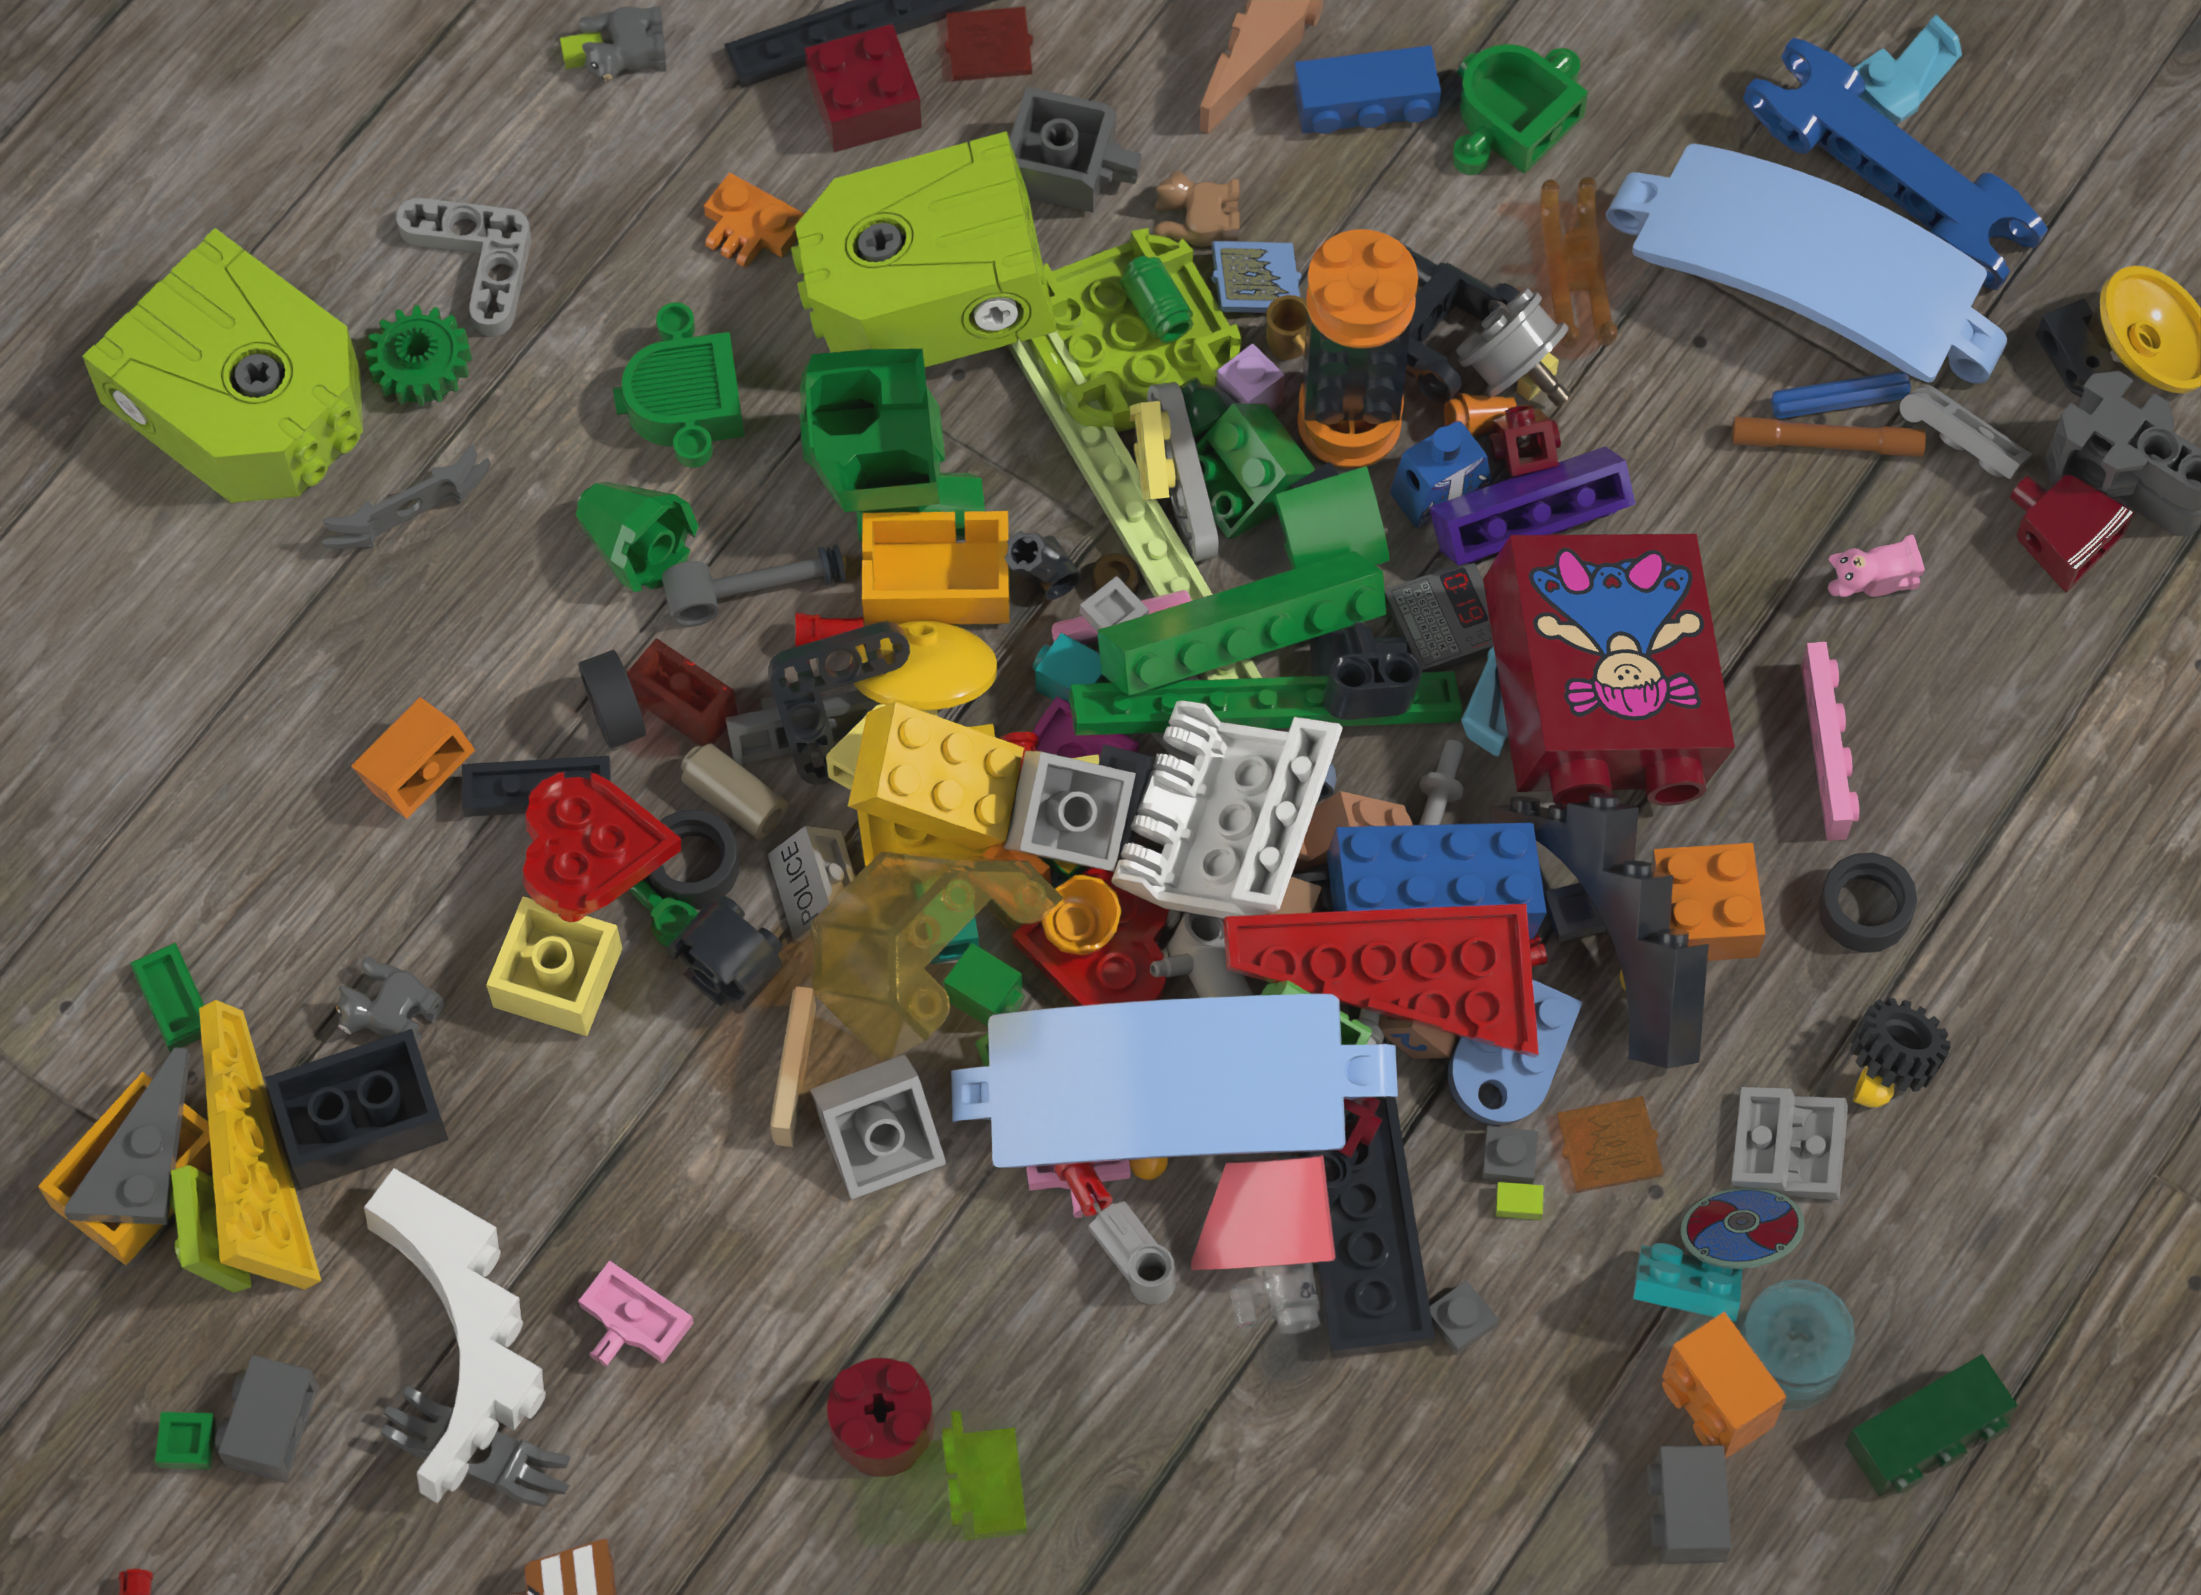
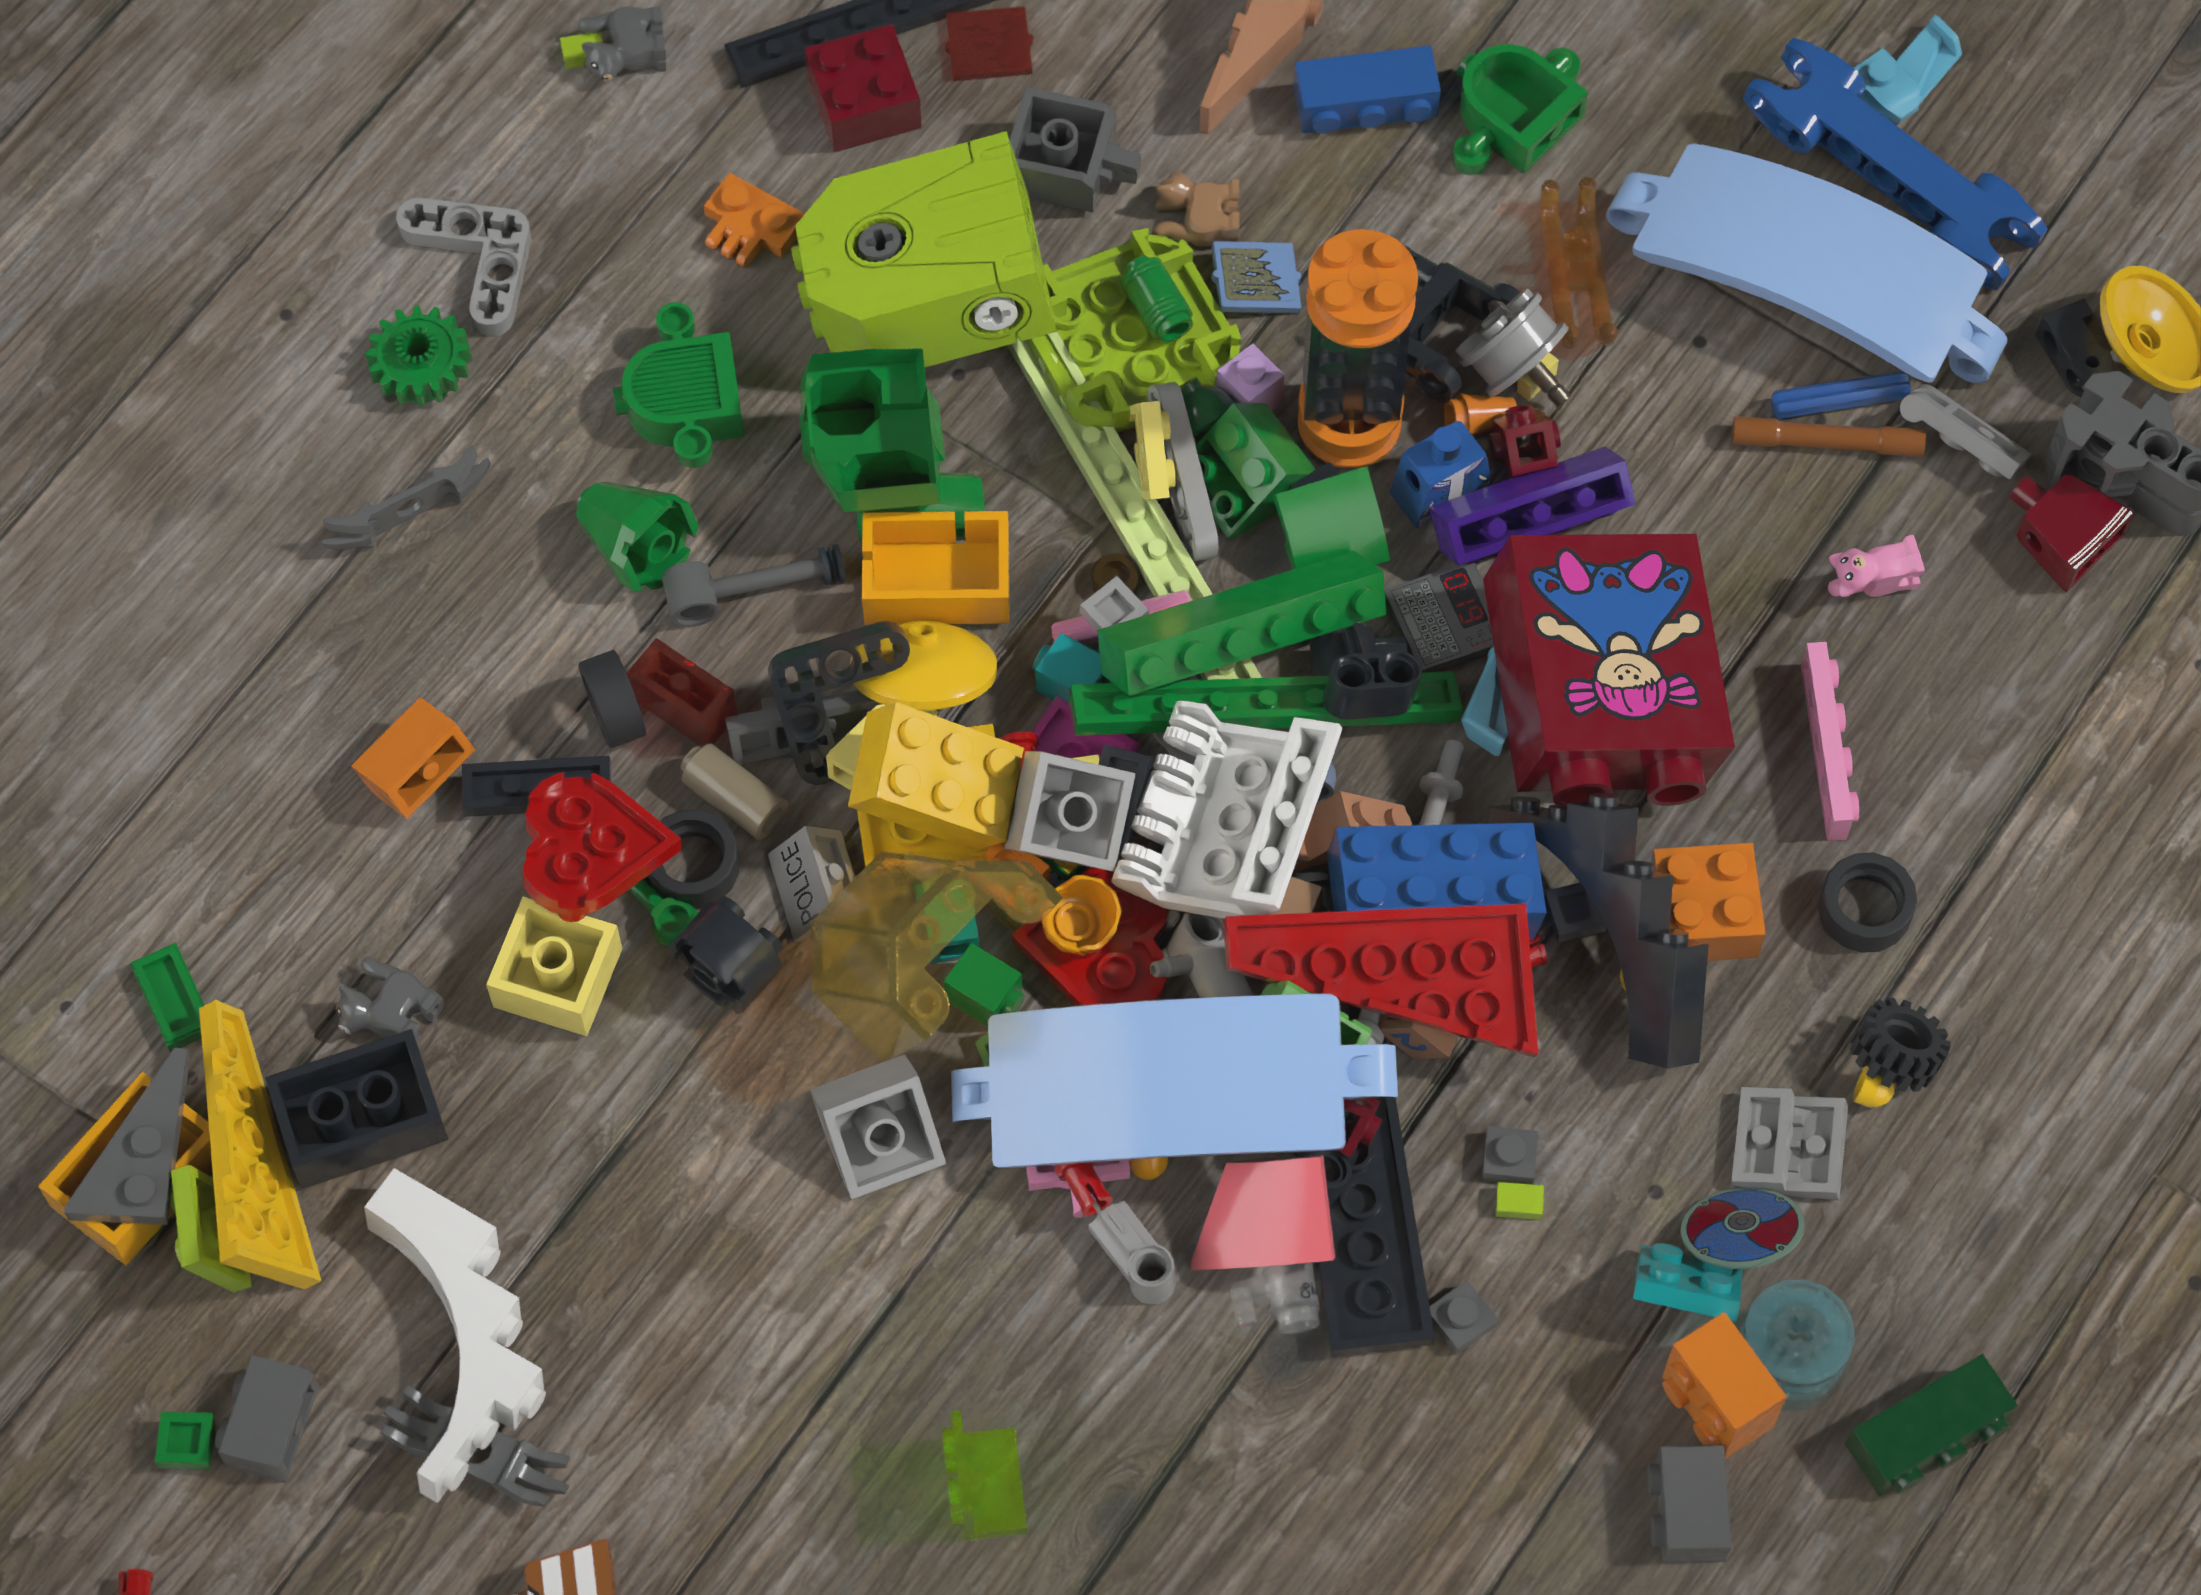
(233, 375): lime piece -> none
(632, 1316): bright pink plate -> none
(793, 1066): tan tile -> none
(813, 628): red pin -> none
(873, 1388): dark red brick -> none
(1042, 563): black piece -> none
(1287, 326): pearl gold piece -> none
(1518, 1077): medium blue plate -> none
(1609, 1144): clear orange piece -> none

